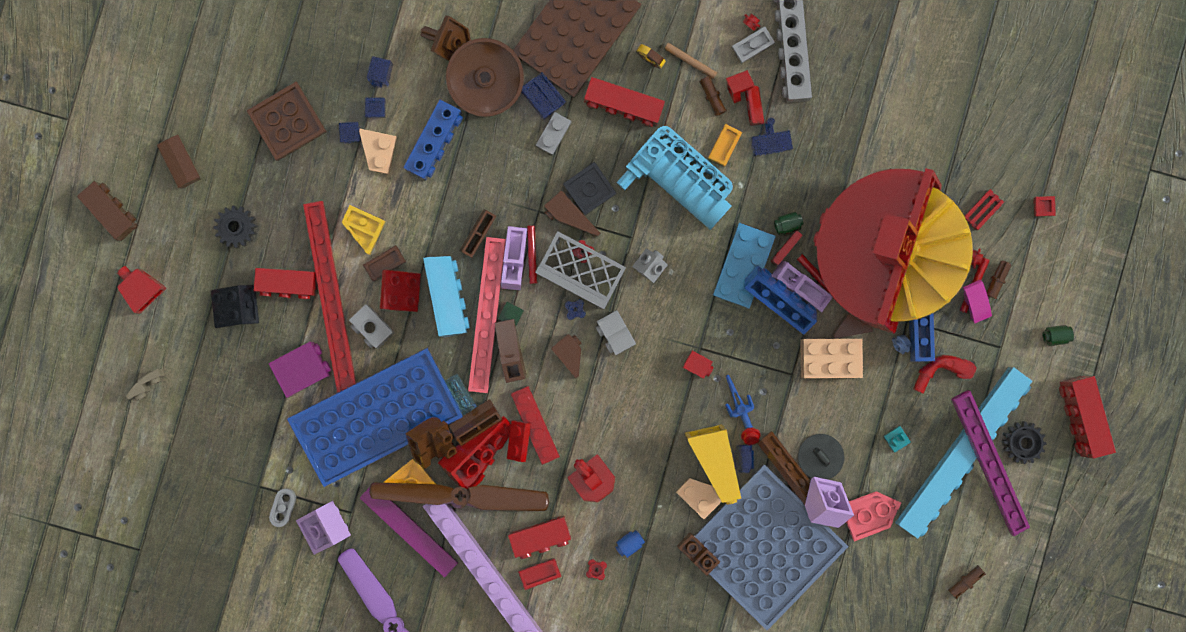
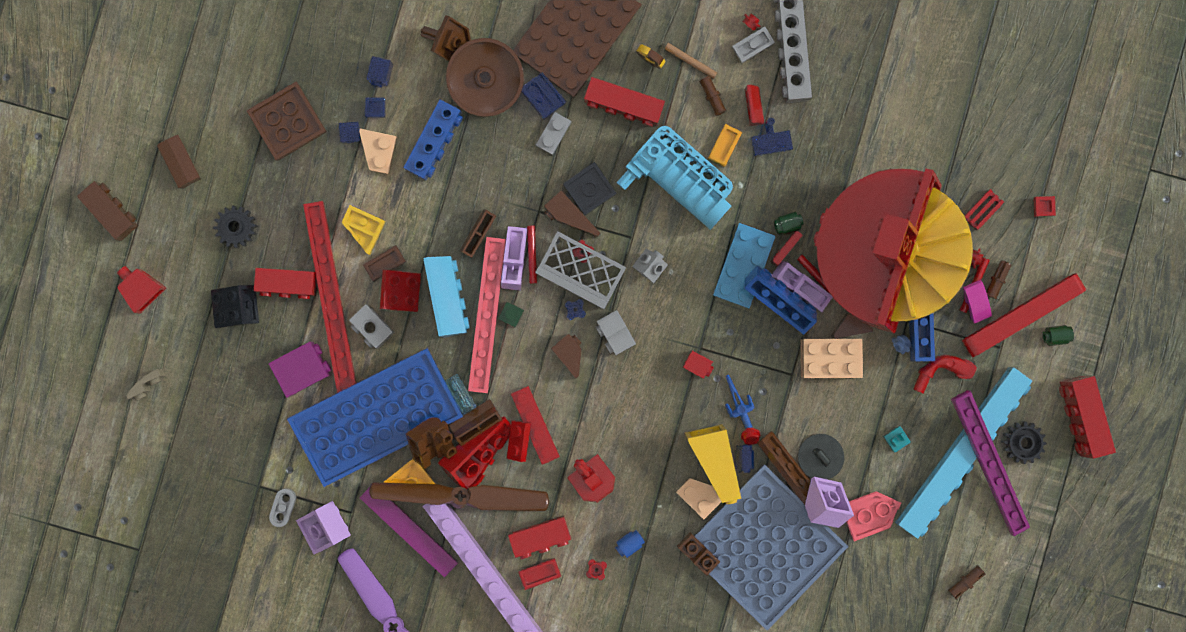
(510, 351): reddish brown slope -> none
(739, 83): red panel -> none
(1024, 315): none -> red beam

